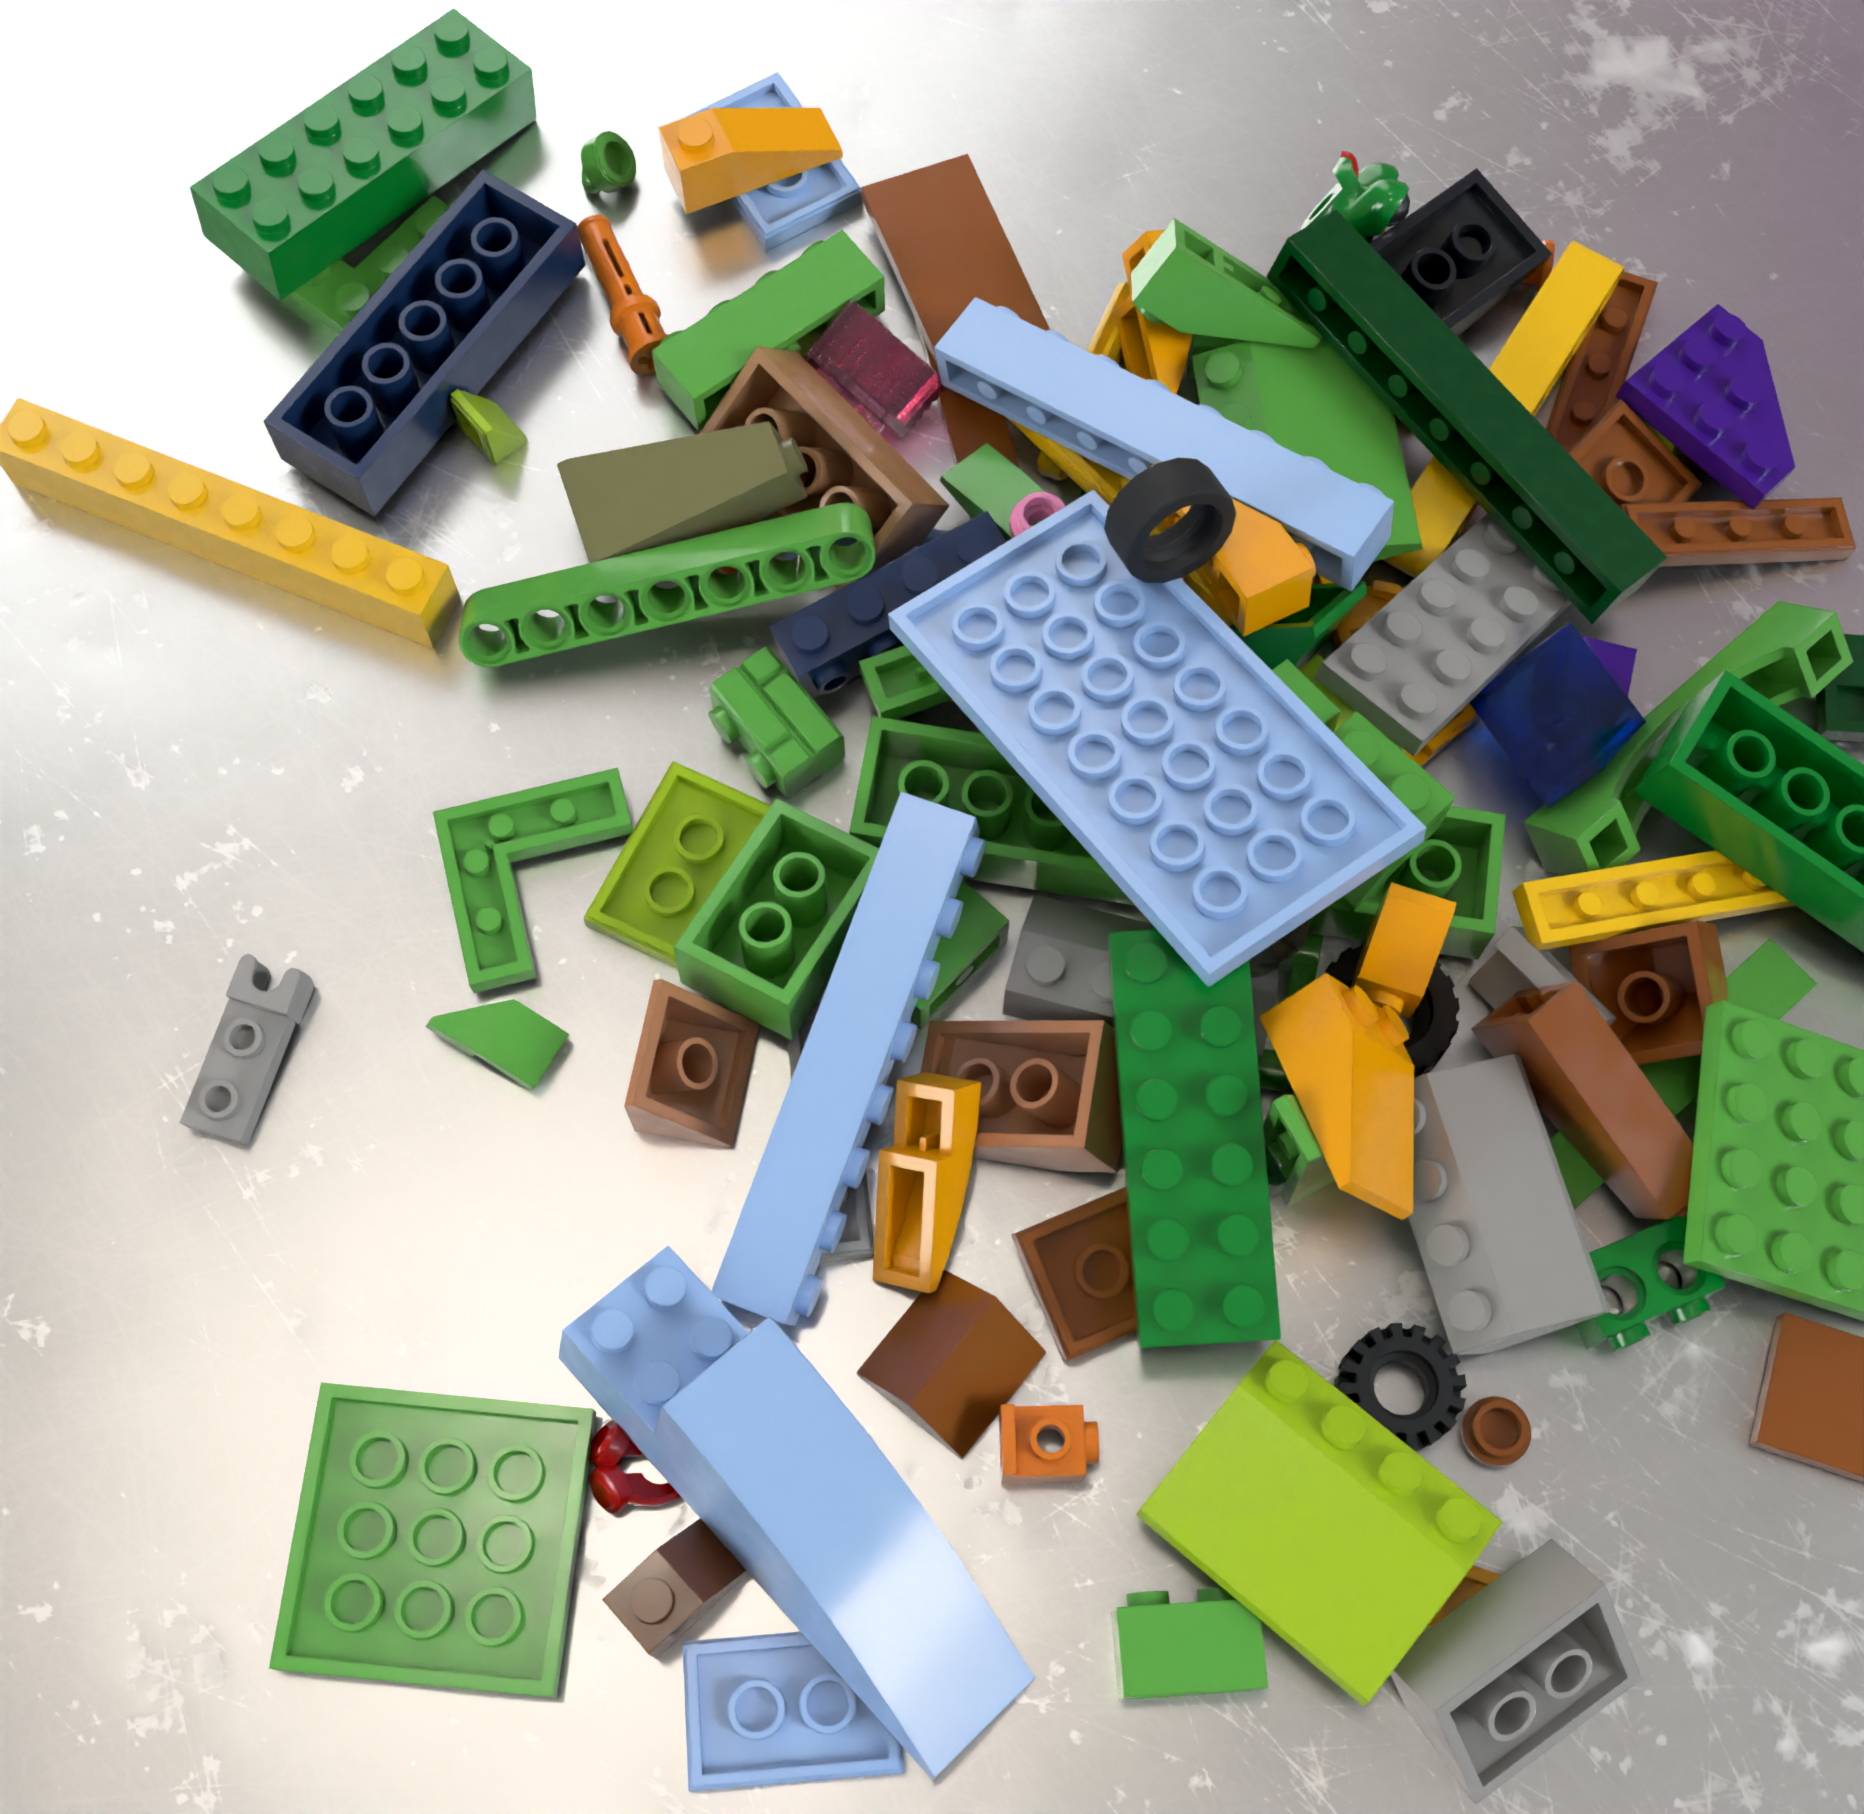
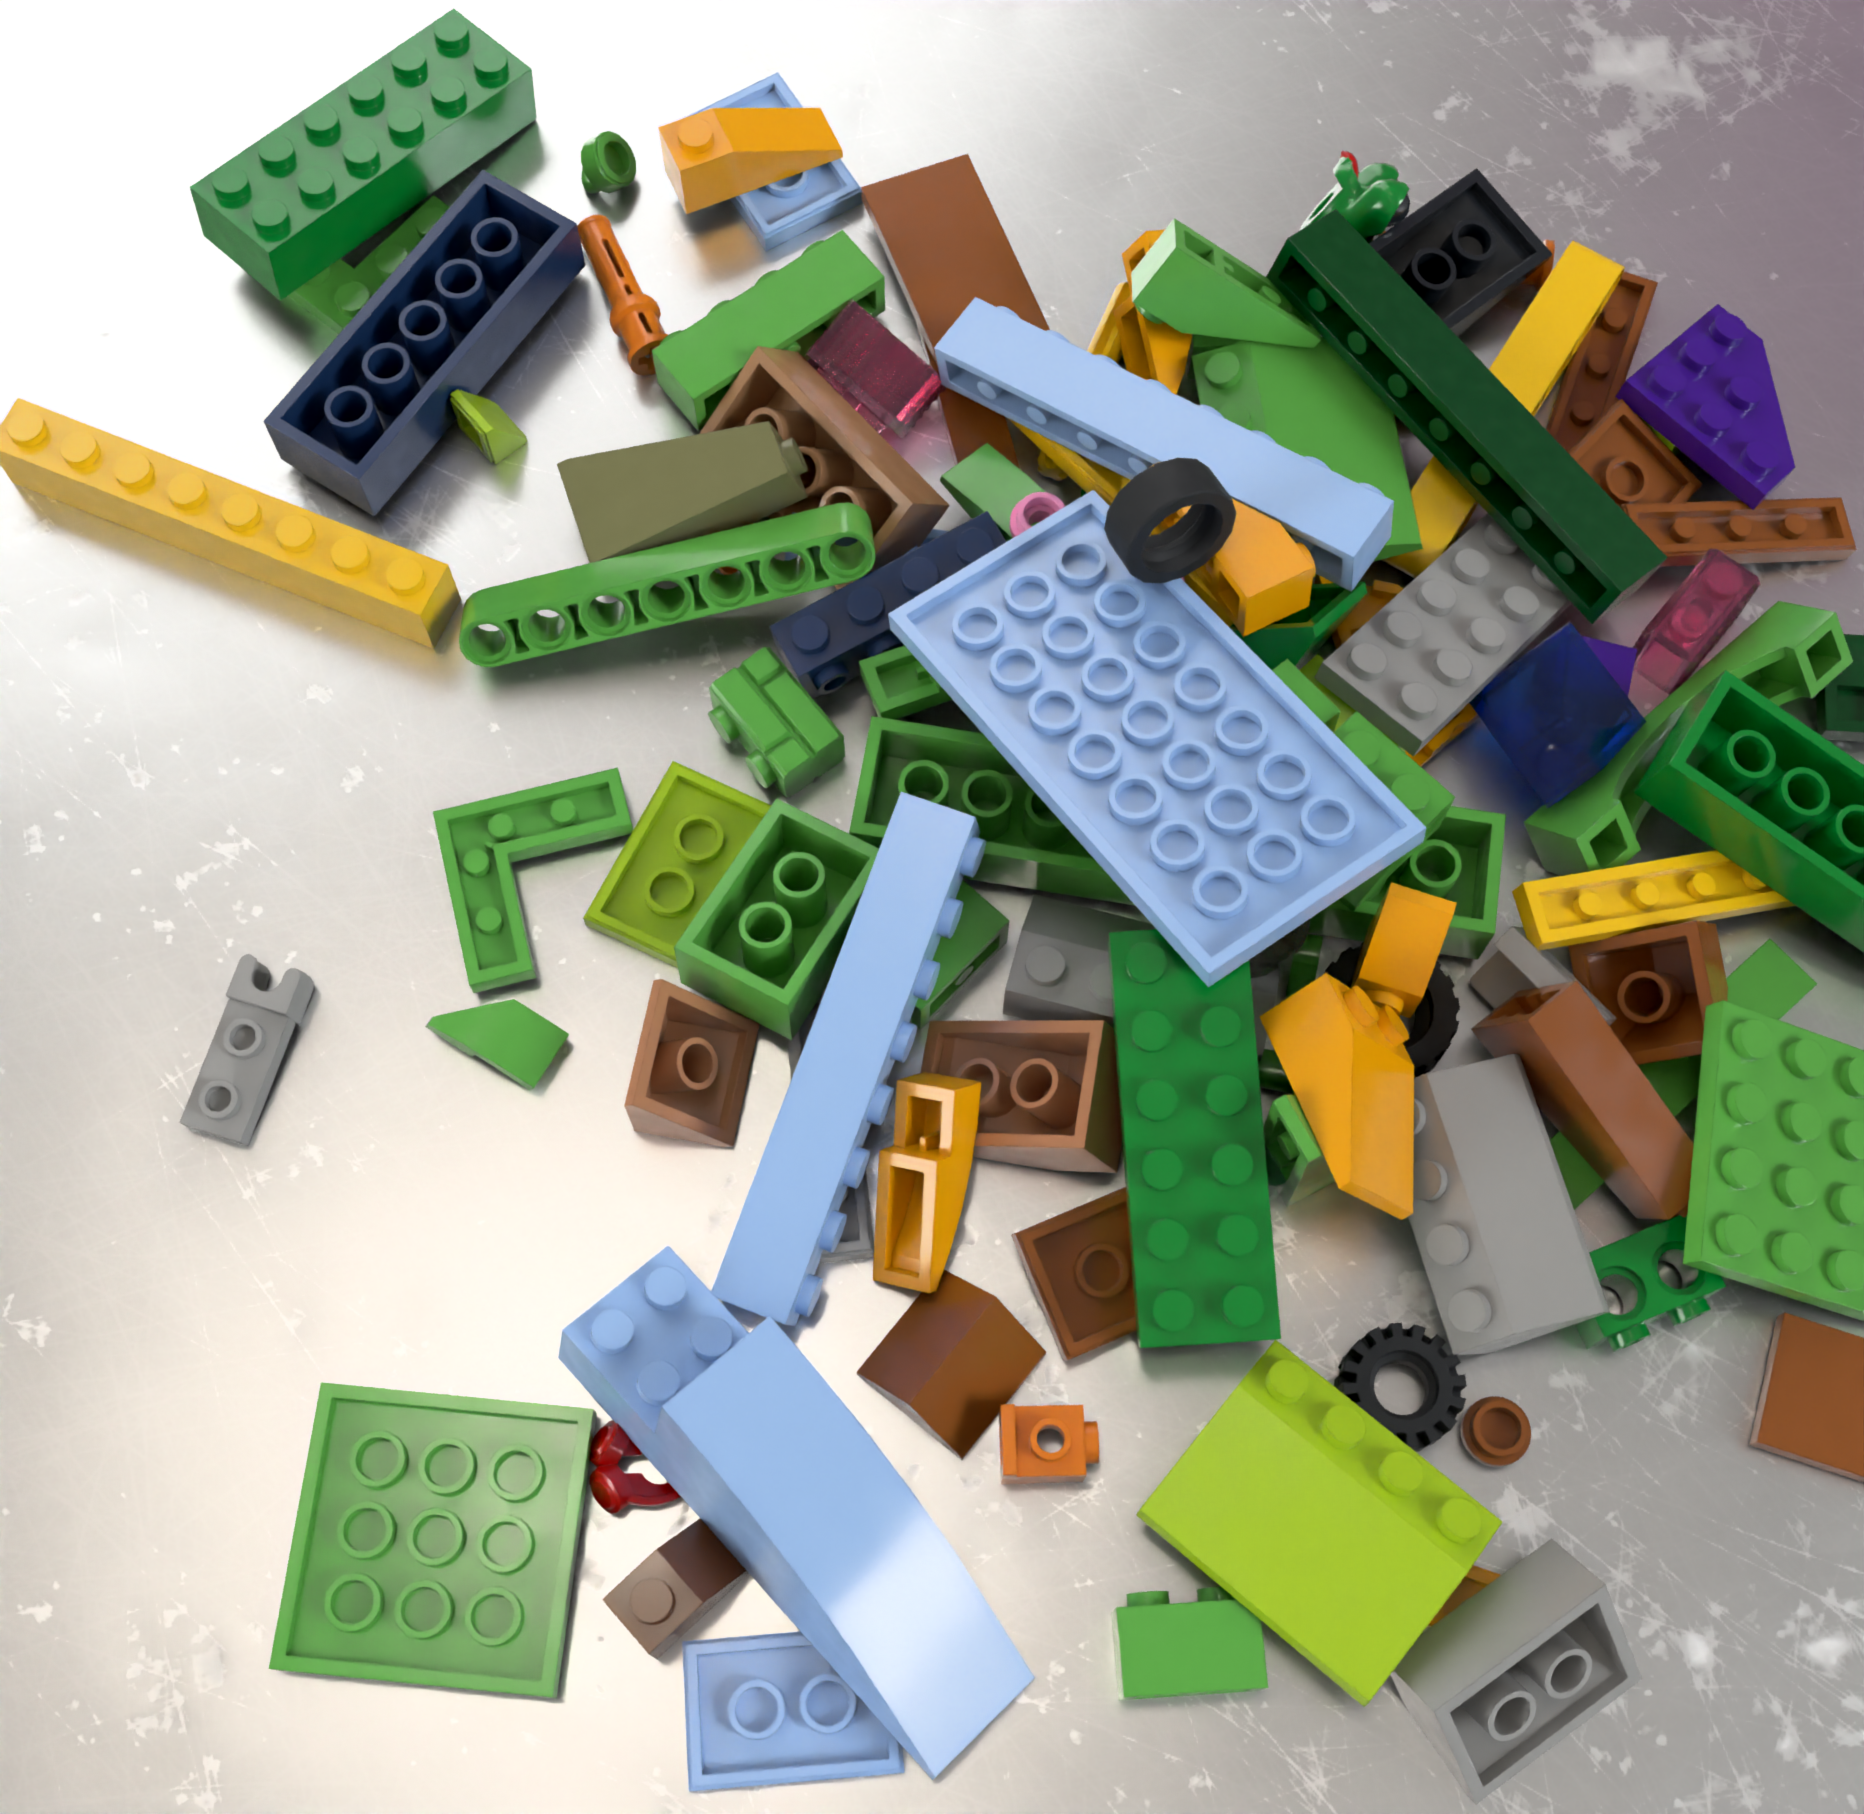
(1693, 620): none -> clear pink brick

